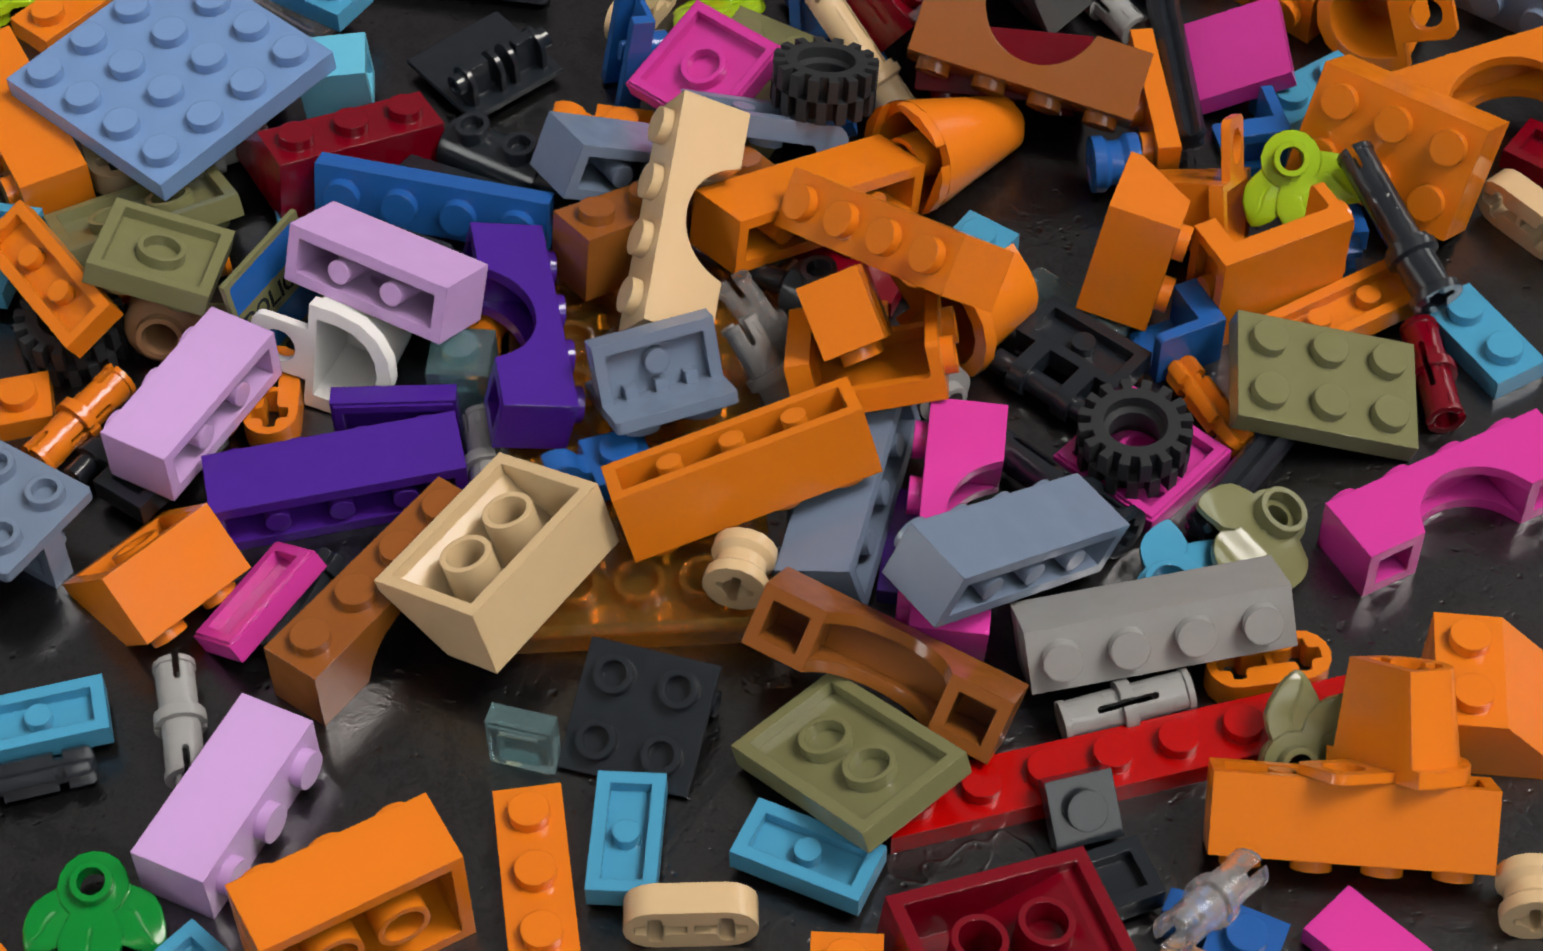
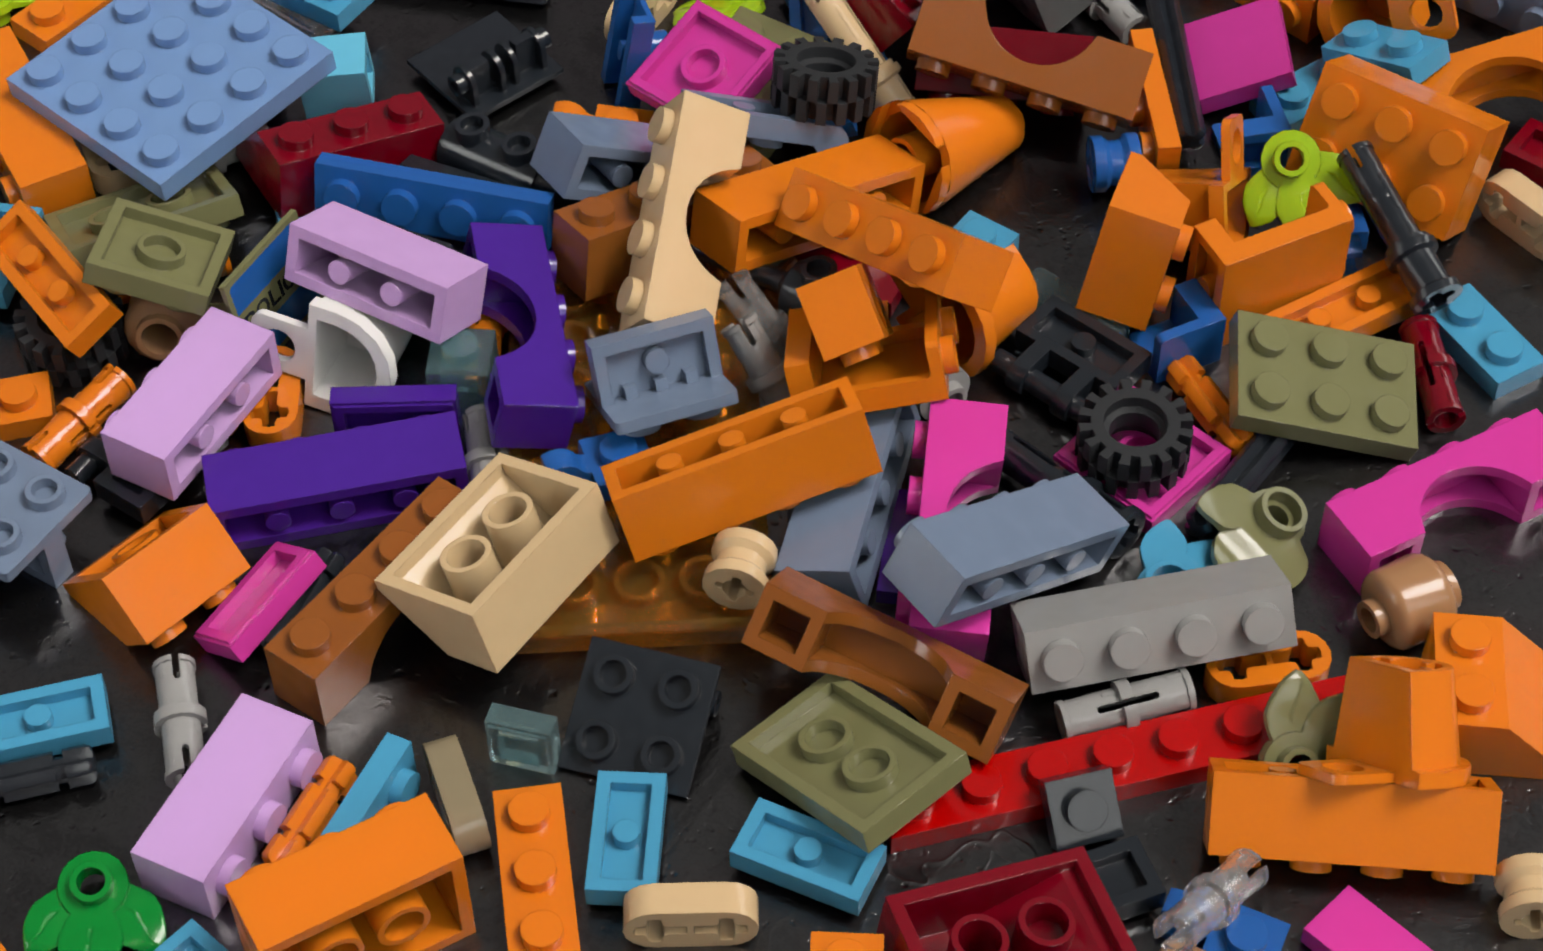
(312, 809): none -> orange axle
(386, 779): none -> dark azure plate
(456, 794): none -> dark tan beam
(1390, 48): none -> dark azure plate
(1402, 599): none -> medium nougat head

